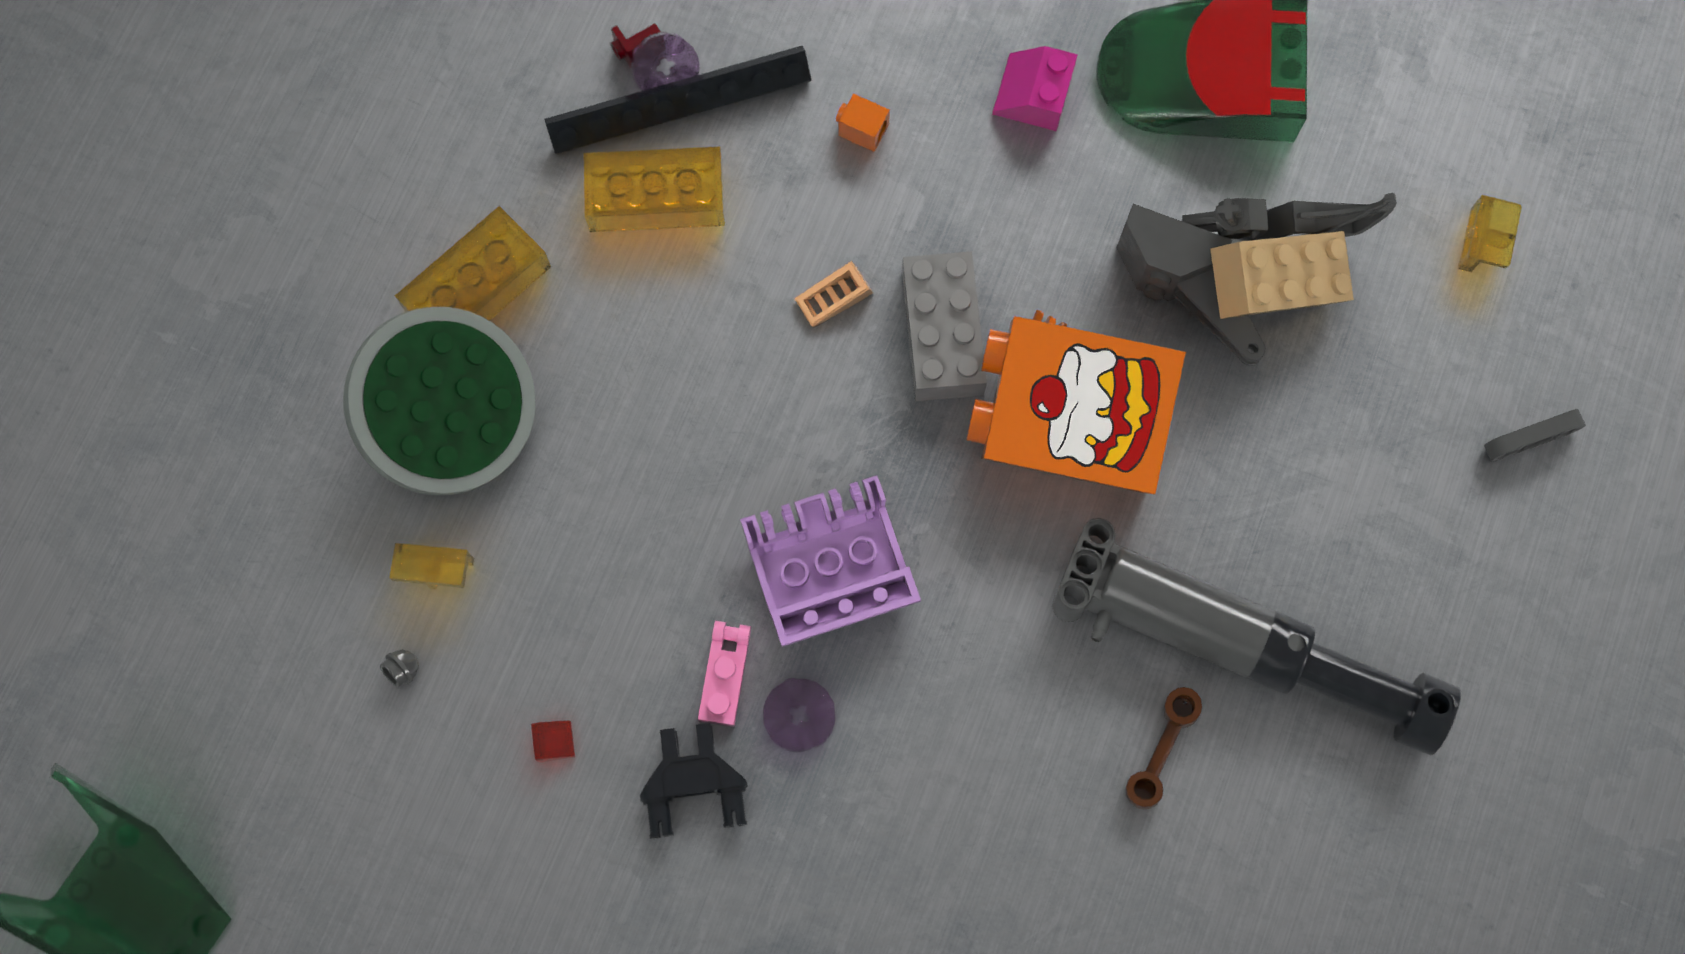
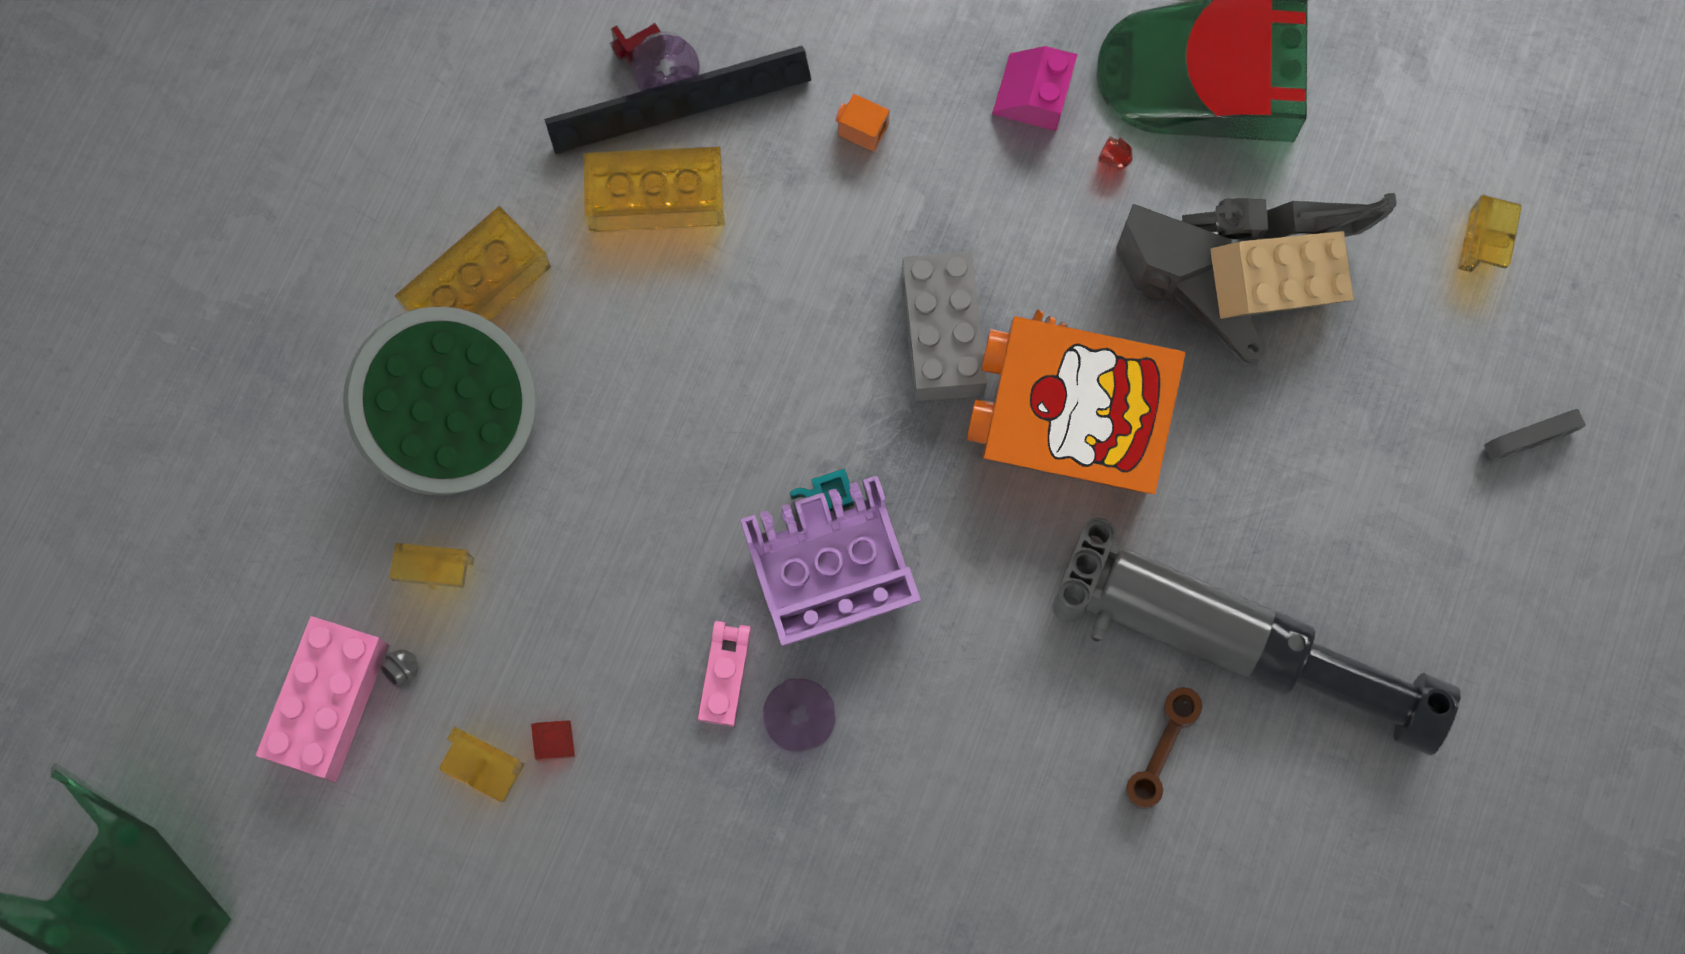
(322, 699): none -> bright pink brick
(480, 765): none -> clear yellow panel
(692, 777): black connector -> none
(825, 483): none -> teal plate
(827, 284): light nougat slope -> none
(1116, 154): none -> clear red plate

